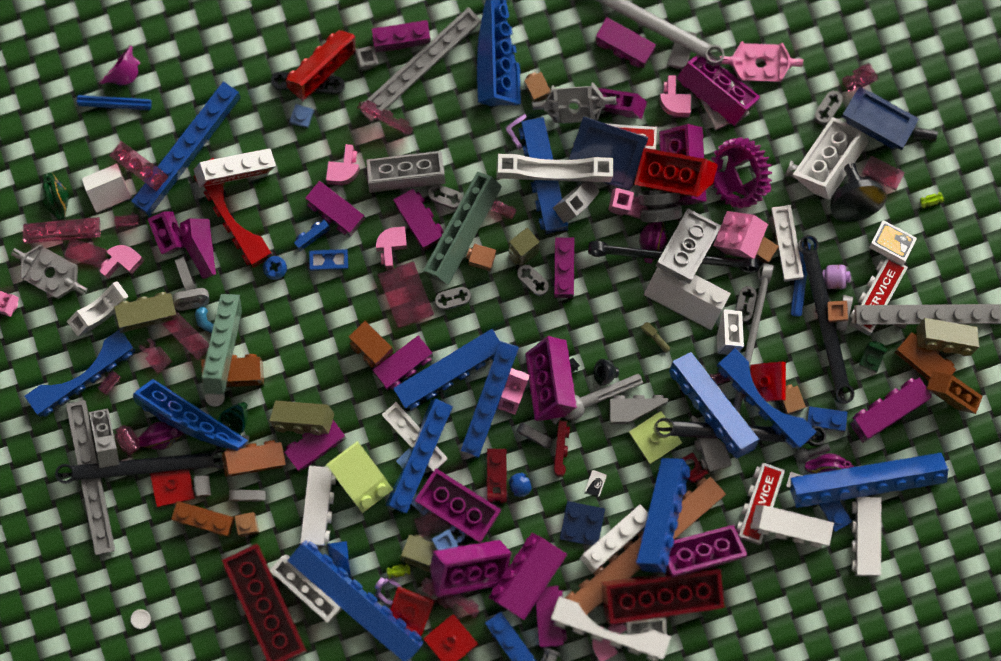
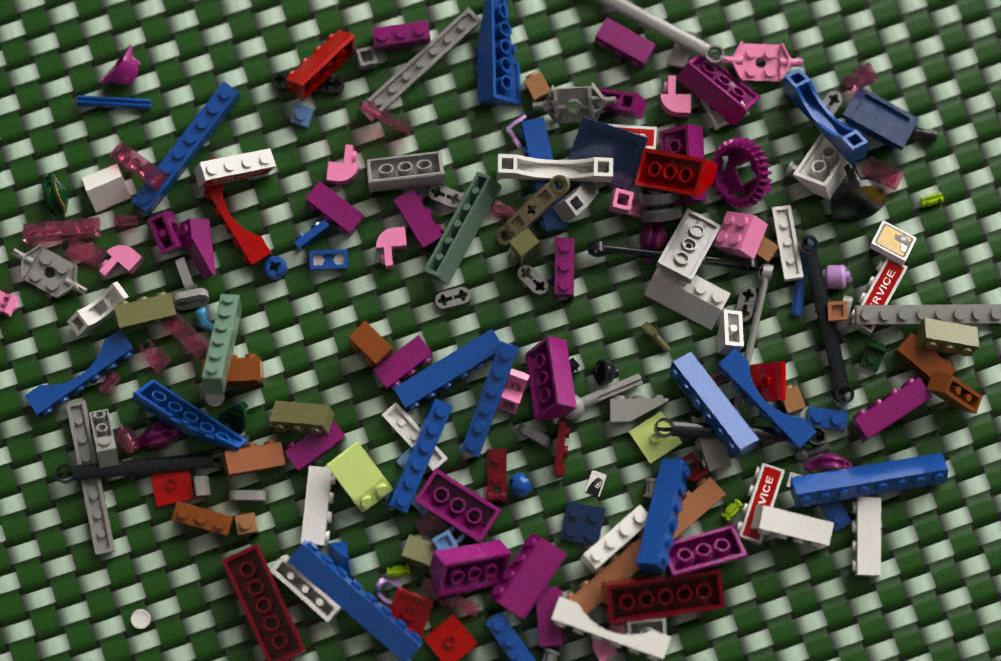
(405, 294): clear pink plate -> none
(481, 257): nougat brick -> none
(542, 200): none -> dark tan piece
(650, 485): none -> light grey bush
(732, 510): none -> lime piece
(845, 139): none -> blue arch

